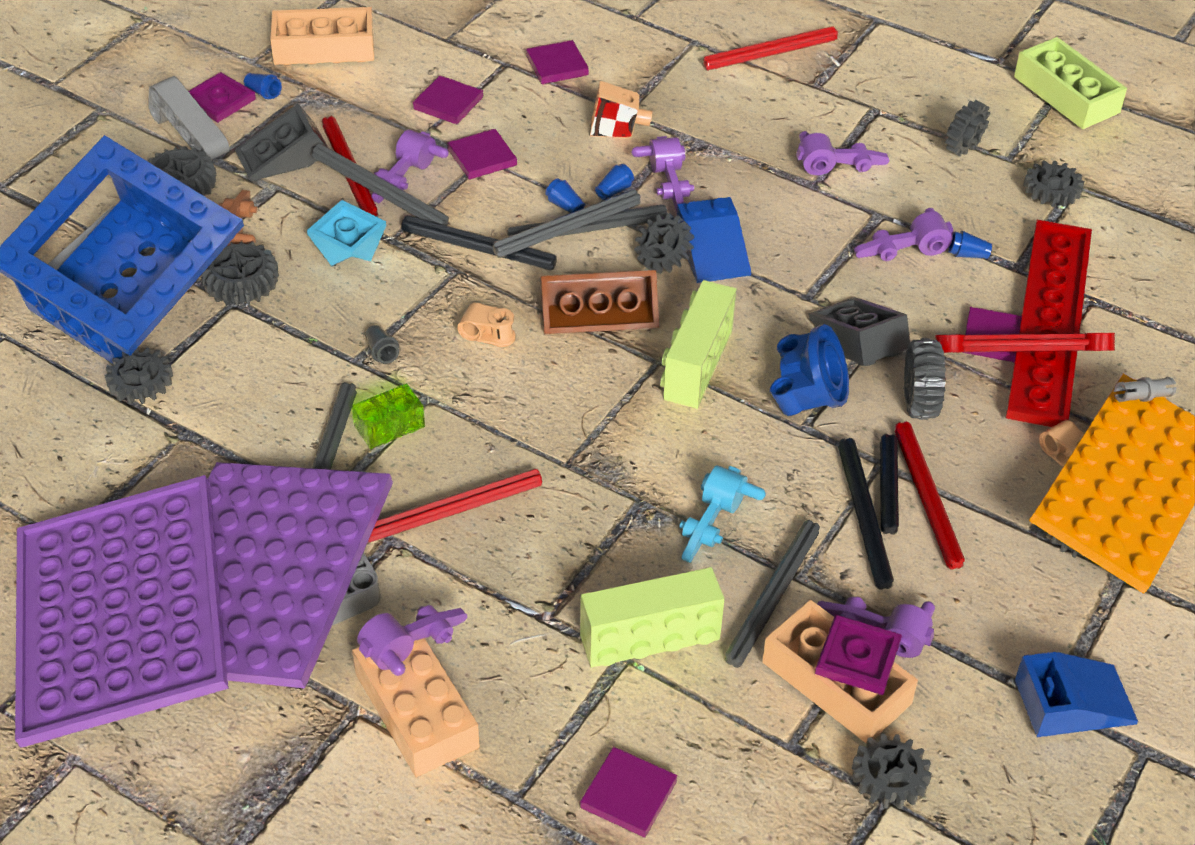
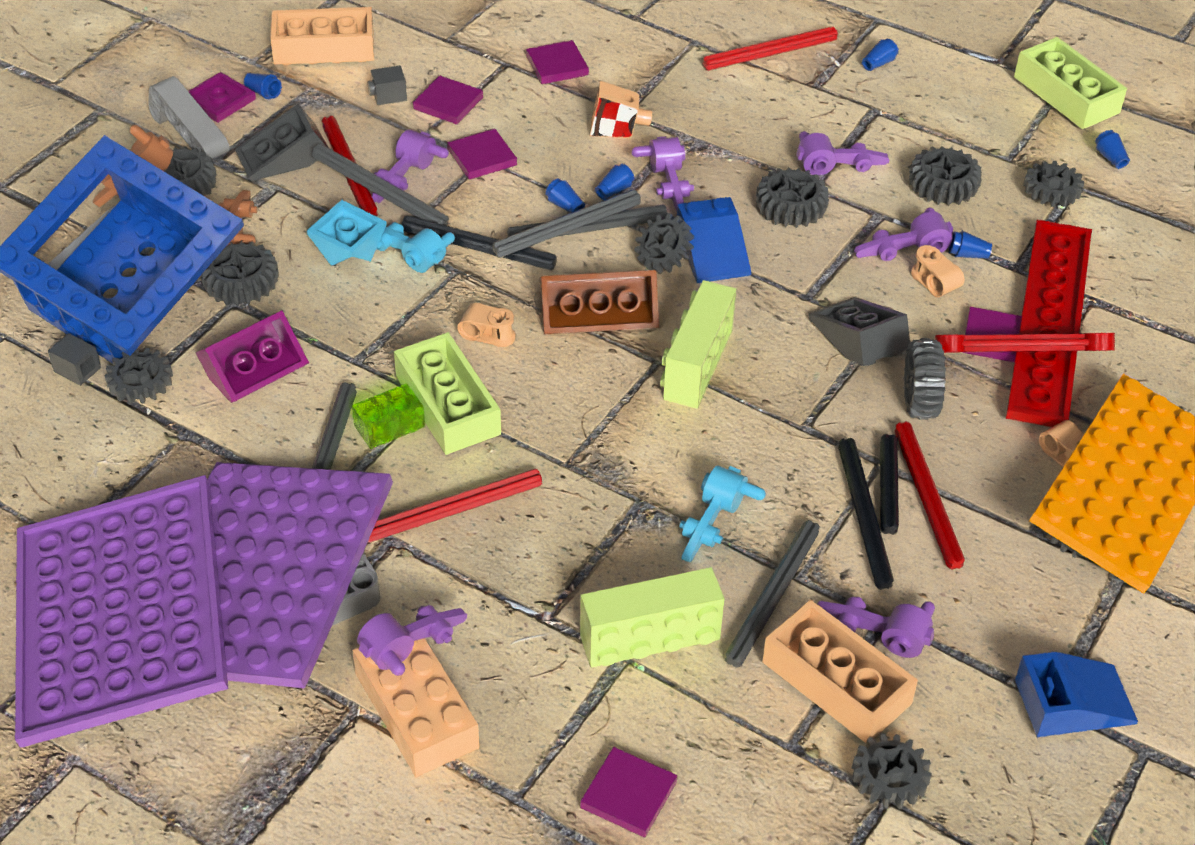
(74, 359): none -> dark grey brick
(148, 147): none -> nougat piece
(253, 357): none -> magenta slope
(382, 345): dark grey cone -> none
(387, 85): none -> dark grey brick
(419, 251): none -> medium azure piece
(453, 396): none -> yellowish green brick
(792, 197): none -> dark grey gear
(811, 372): blue piece -> none
(858, 654): magenta tile -> none
(881, 54): none -> blue cone
(936, 271): none -> light nougat piece
(945, 175): none -> dark grey gear
(967, 127): dark grey gear -> none
(1112, 148): none -> blue cone
(1145, 389): light grey pin -> none

